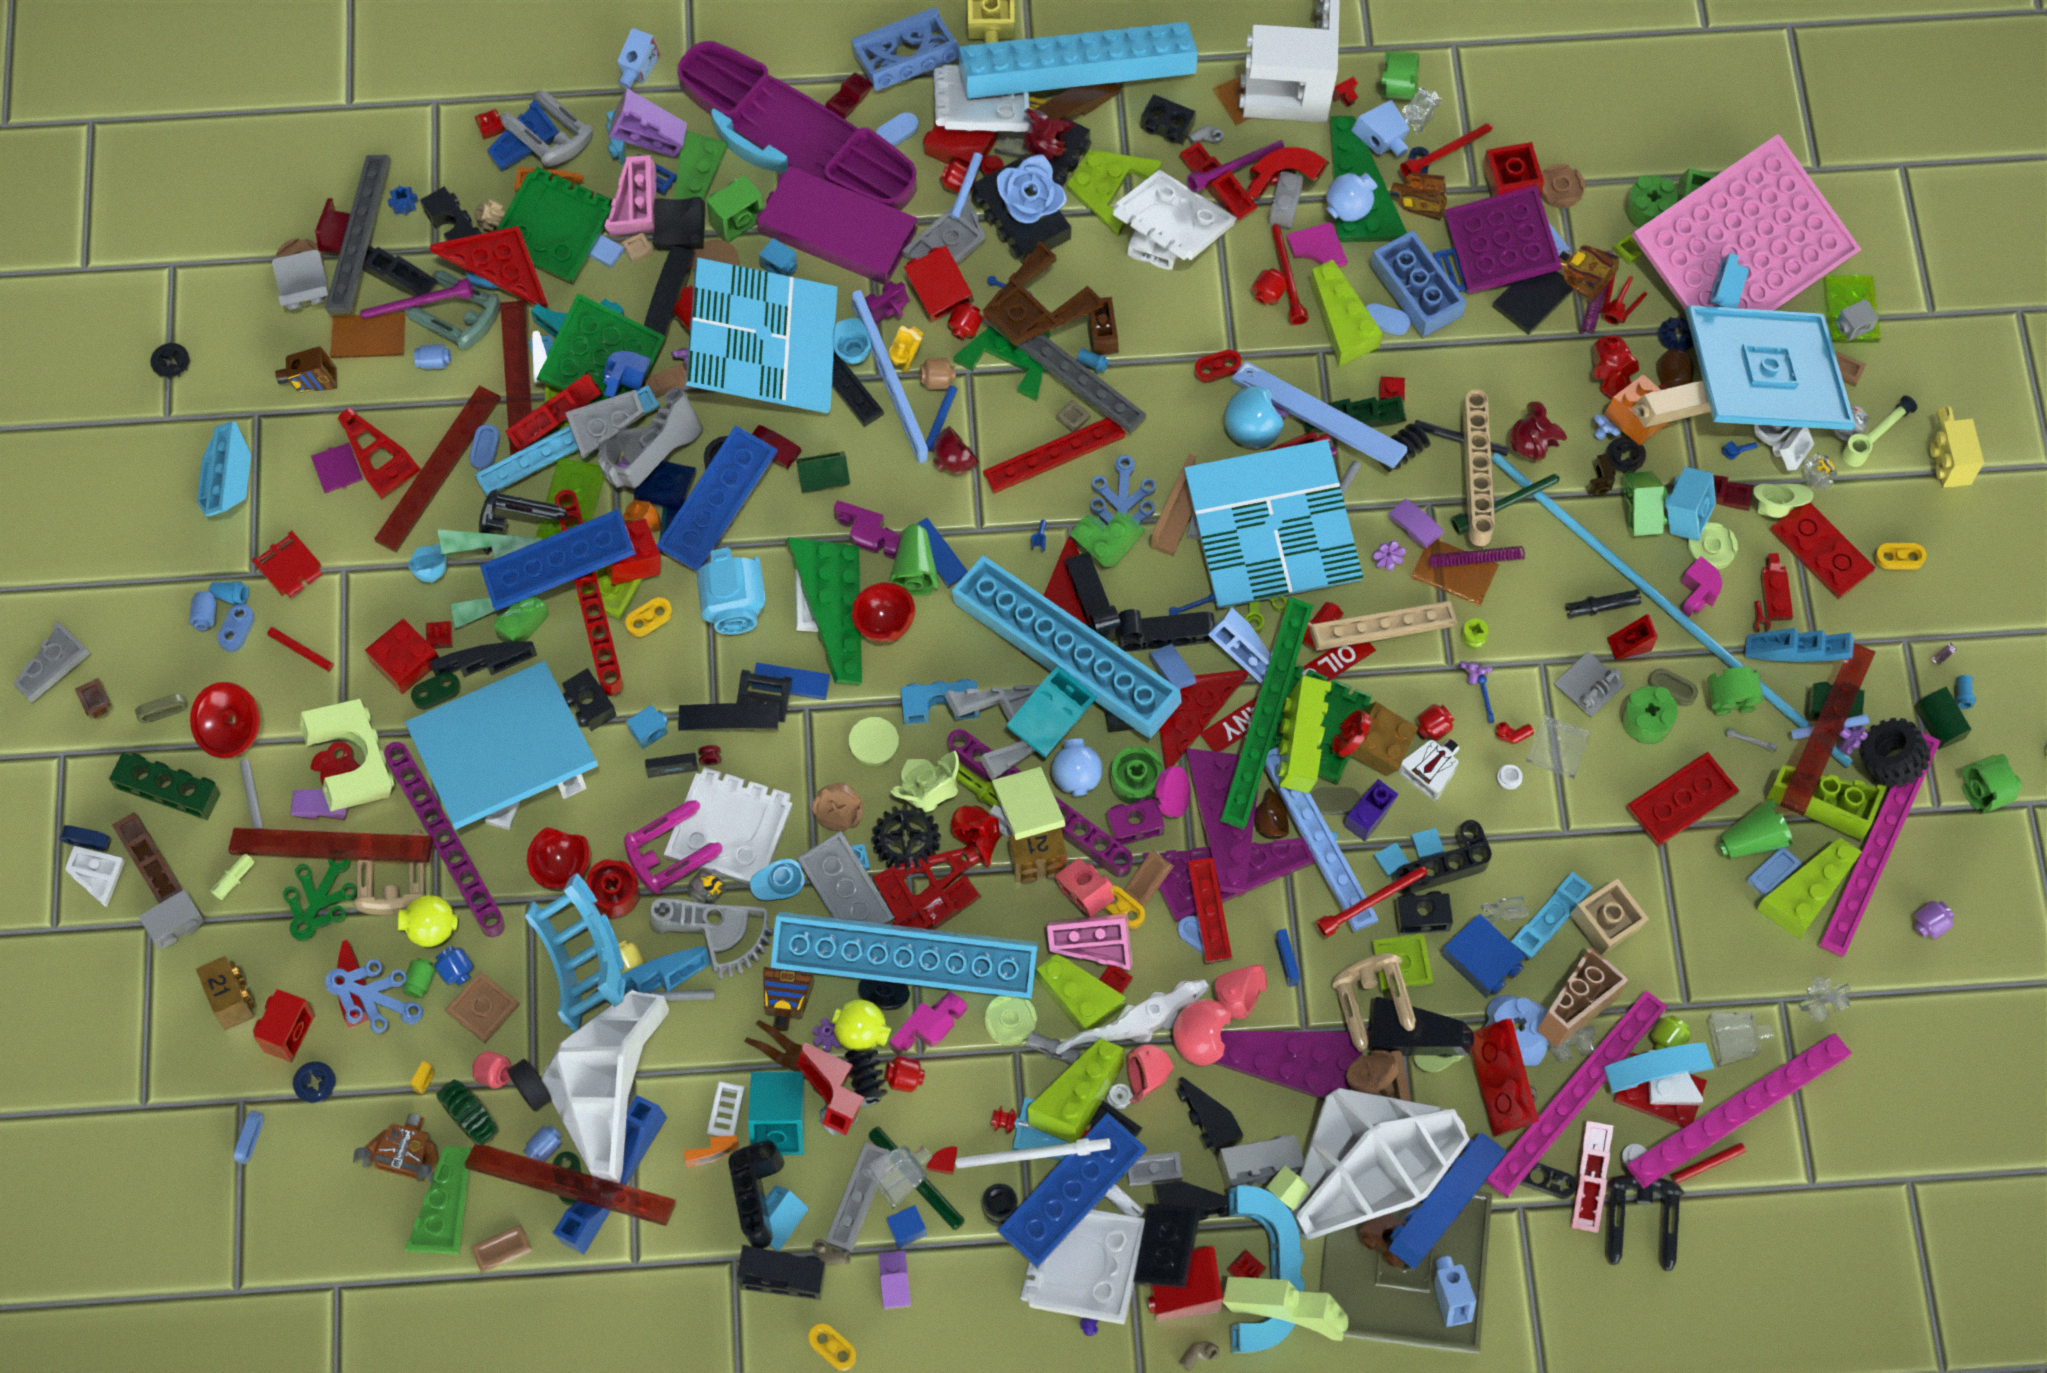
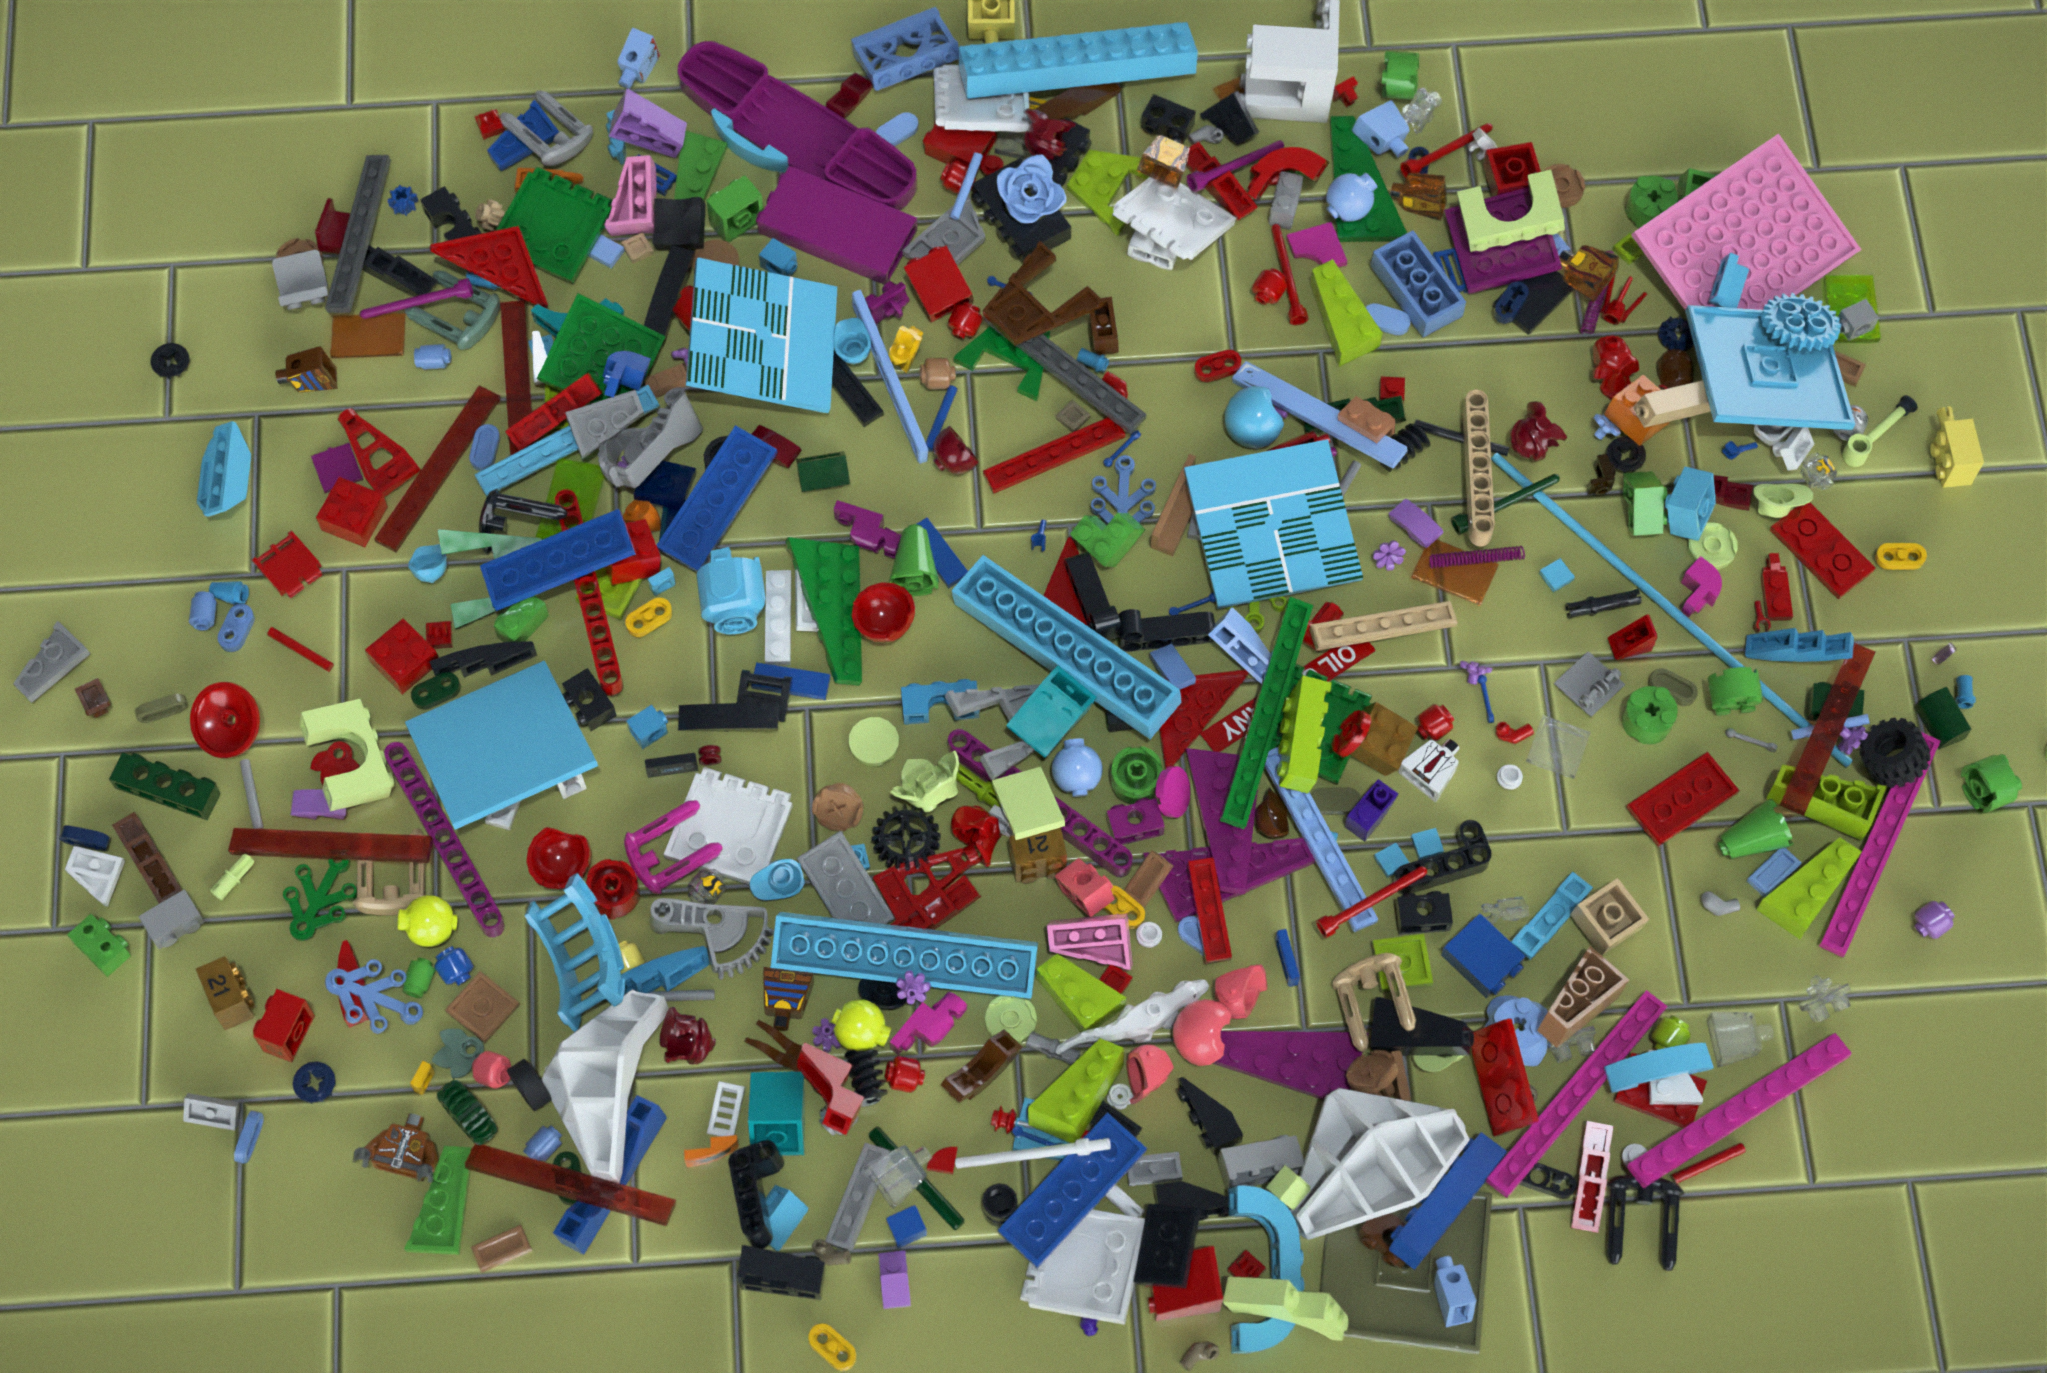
(99, 945): none -> bright green brick
(211, 1111): none -> light grey plate
(351, 512): none -> red brick
(455, 1054): none -> sand green plate
(661, 581): none -> medium azure tile
(685, 1038): none -> dark red helmet
(778, 617): none -> white plate
(913, 987): none -> medium lavender plant
(983, 1068): none -> reddish brown arch
(1018, 1132): none -> blue hinge
(1109, 461): none -> blue hinge
(1116, 383): none -> red arm
(1149, 934): none -> white plate
(1165, 160): none -> torso
(1232, 118): none -> black wing
(1367, 419): none -> nougat bracket
(1473, 639): lime wheel -> none
(1481, 141): none -> white tile
(1486, 231): none -> yellowish green arch
(1515, 305): none -> dark blue beam
(1556, 575): none -> medium azure tile
(1717, 905): none -> light grey arm
(1801, 322): none -> medium azure gear

